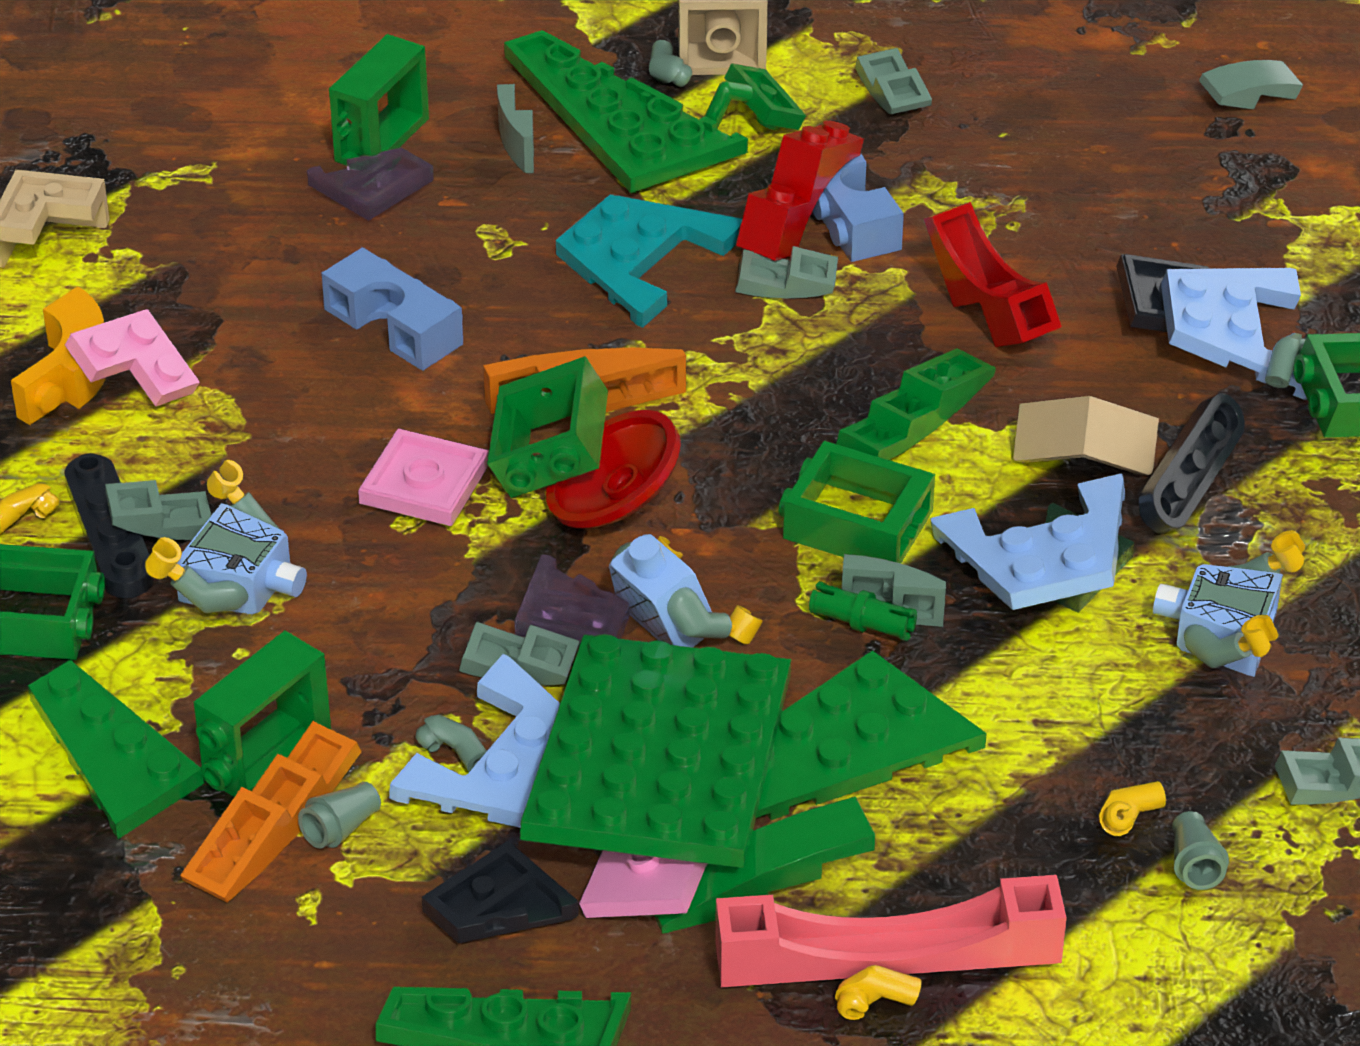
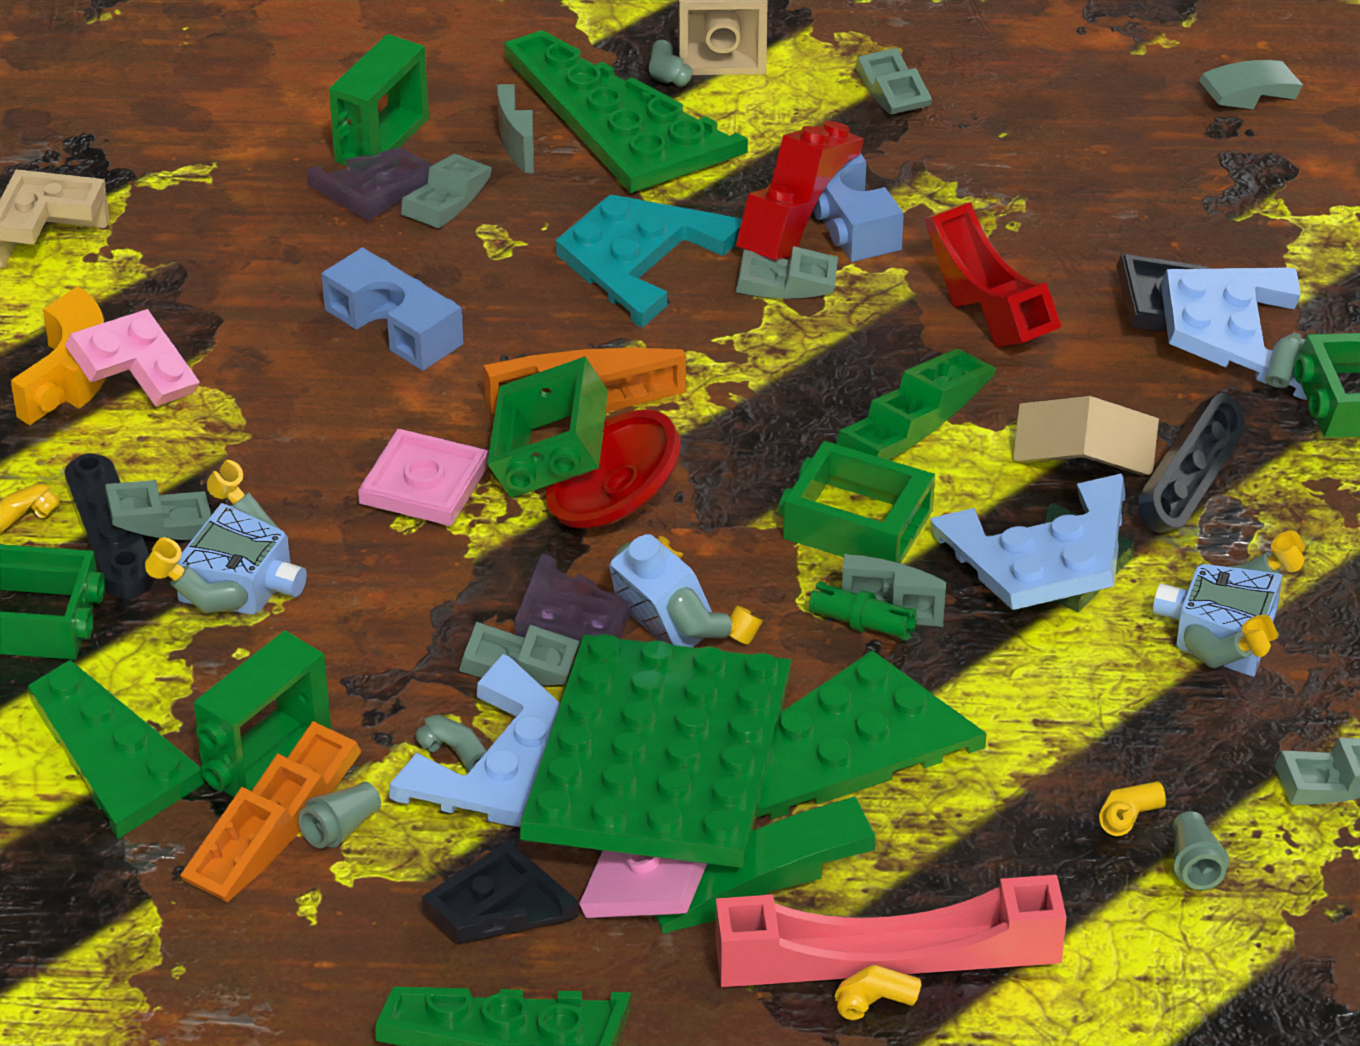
(449, 190): none -> sand green slope
(762, 95): green plate -> none

